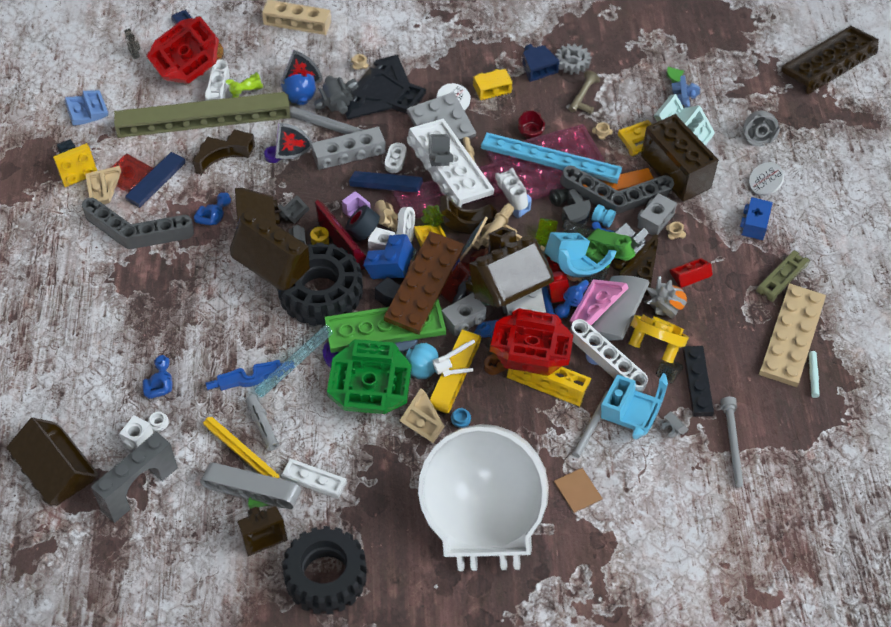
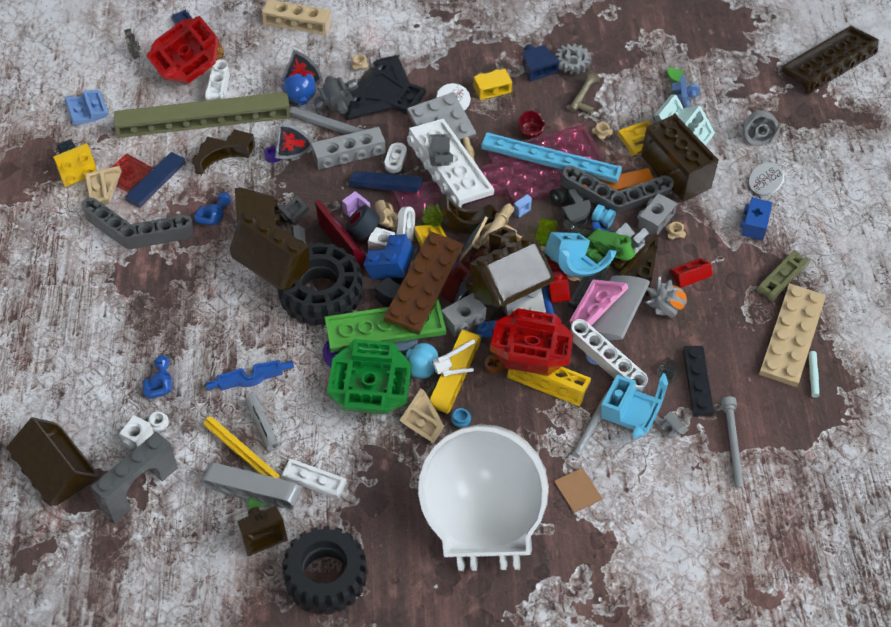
(246, 85): lime animal -> none
(293, 361): clear light blue axle -> none
(320, 232): yellow wheel -> none
(513, 189): white piece -> none
(572, 297): blue piece -> none
(661, 330): yellow piece -> none

